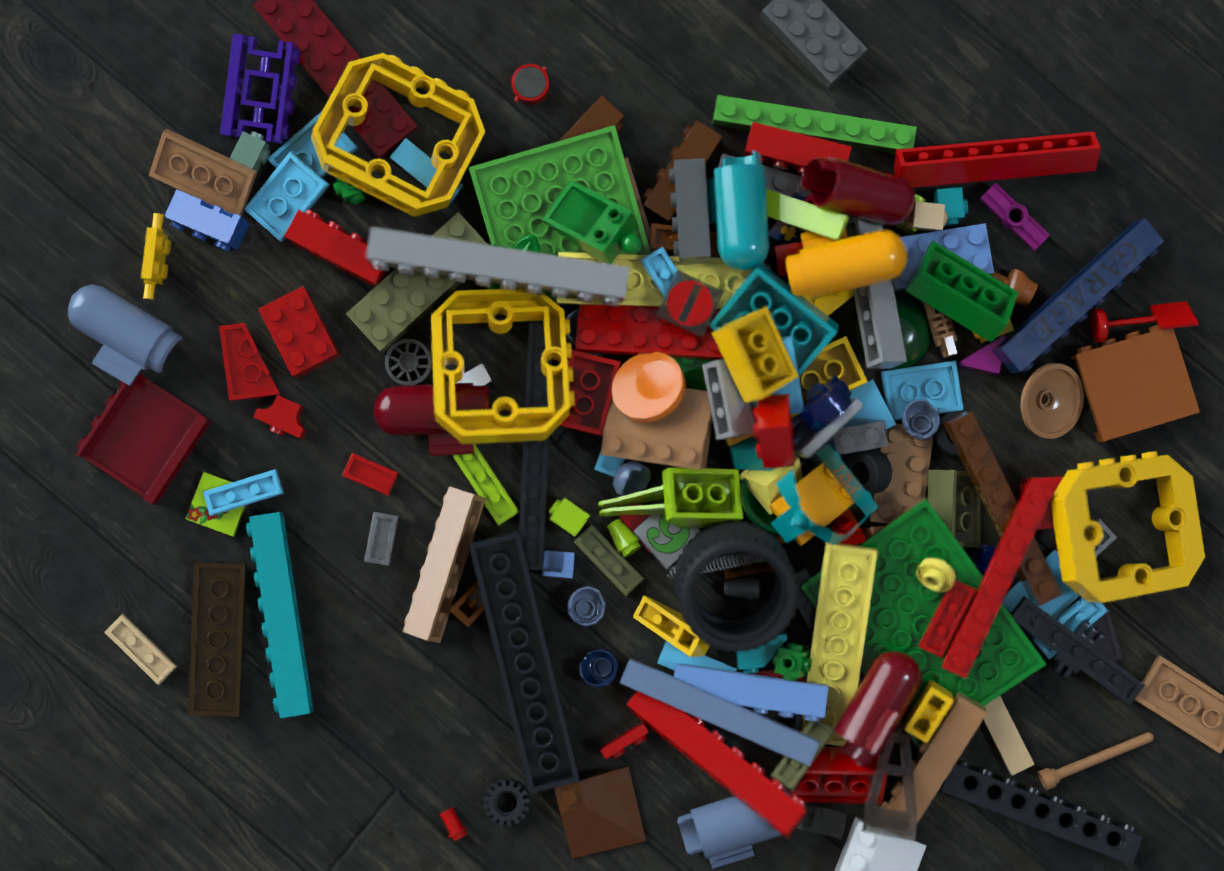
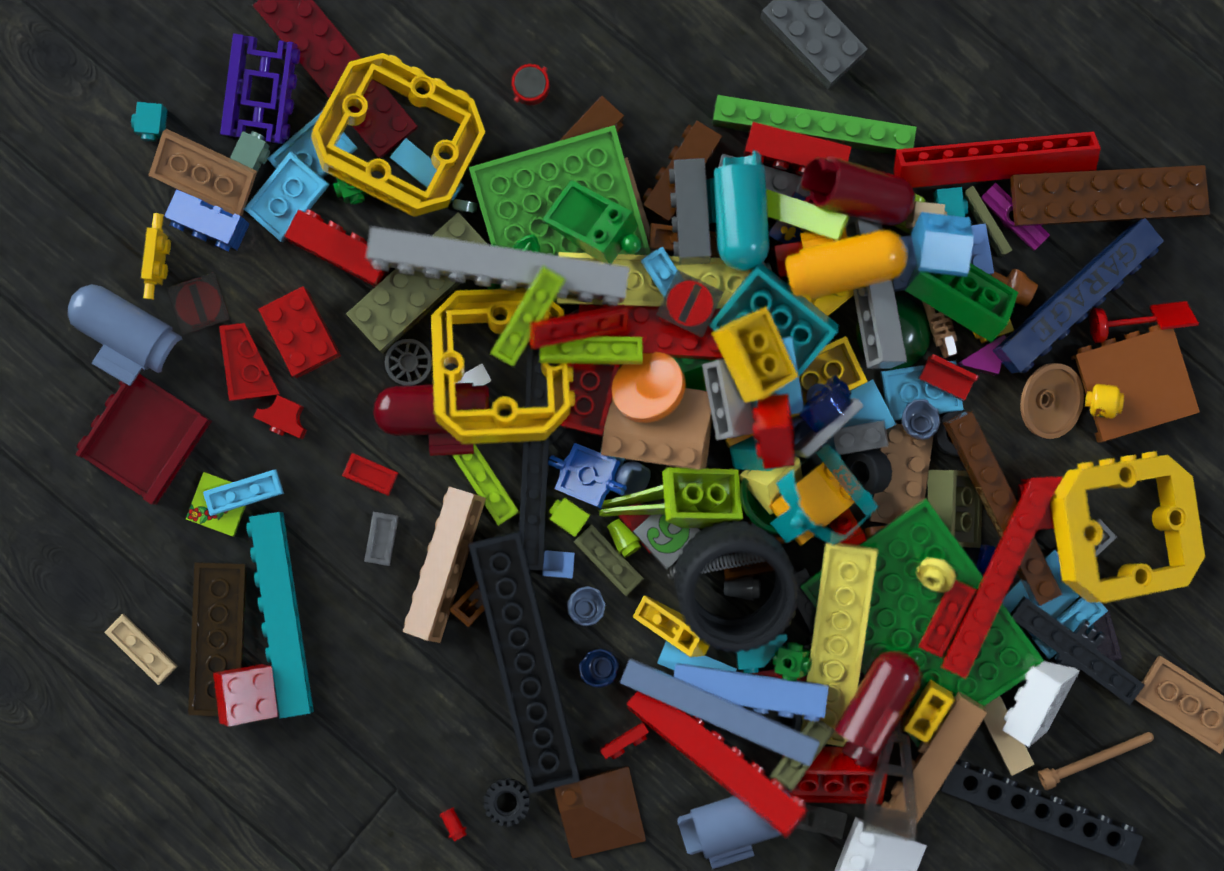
(149, 120): none -> teal brick
(198, 303): none -> clear smoke piece
(245, 694): none -> brick
(466, 206): none -> sand green tile
(531, 309): none -> lime tile
(578, 326): none -> red tile
(587, 475): none -> plate
(595, 351): none -> lime tile
(943, 243): none -> dark azure slope
(947, 377): none -> red panel
(983, 216): none -> olive tile
(1039, 701): none -> white slope
(1104, 401): none -> yellow head
(1109, 195): none -> reddish brown plate

